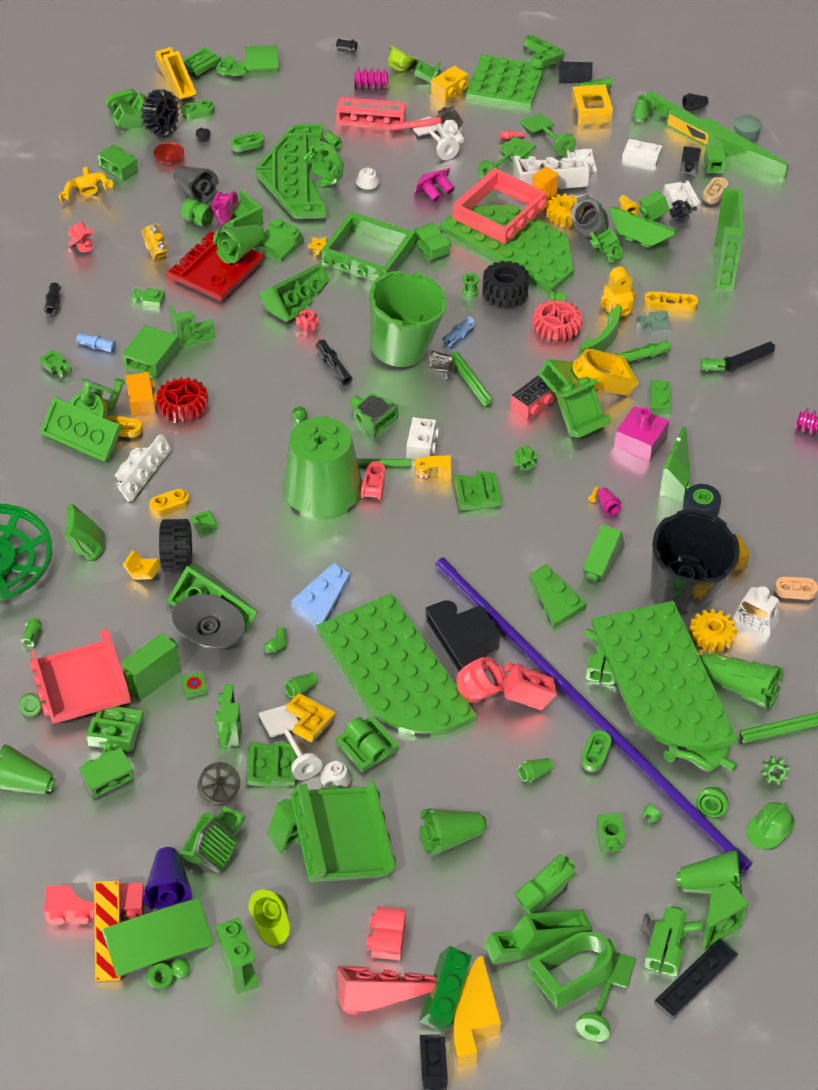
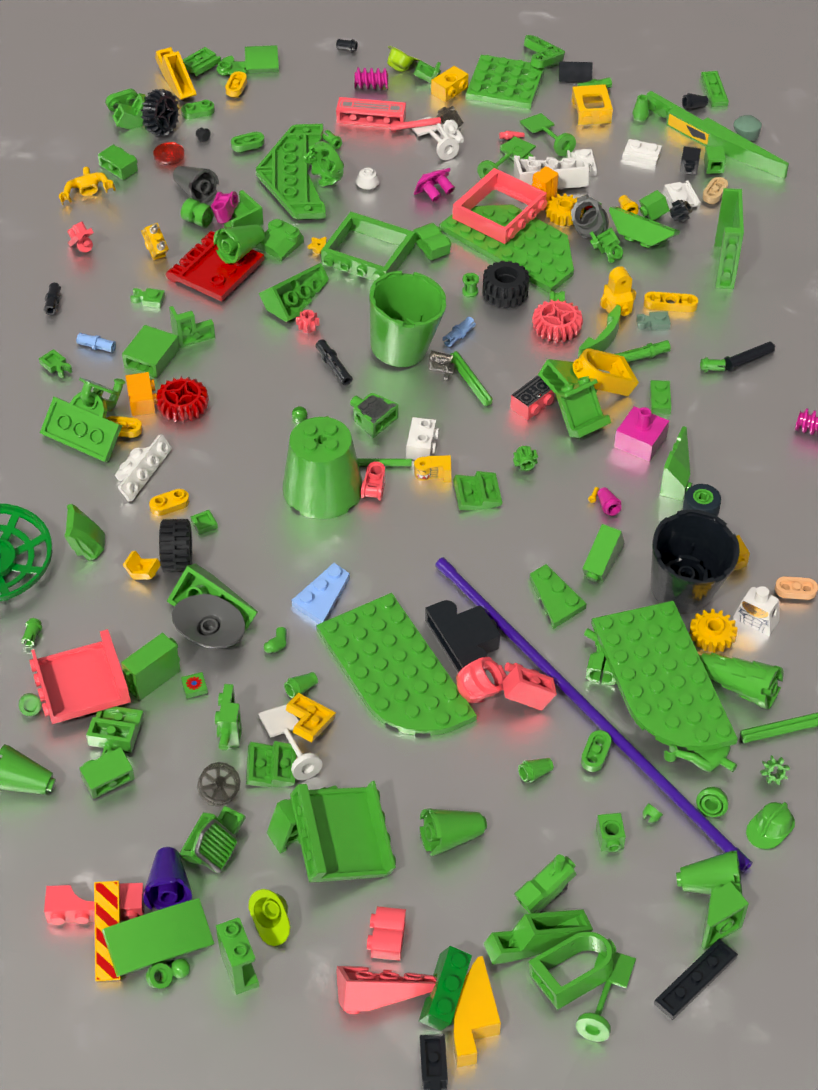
(236, 84): none -> yellow plate
(336, 774): white cone -> none
(366, 743): bright green plate -> none
(667, 934): bright green piece -> none
(714, 89): none -> bright green tile

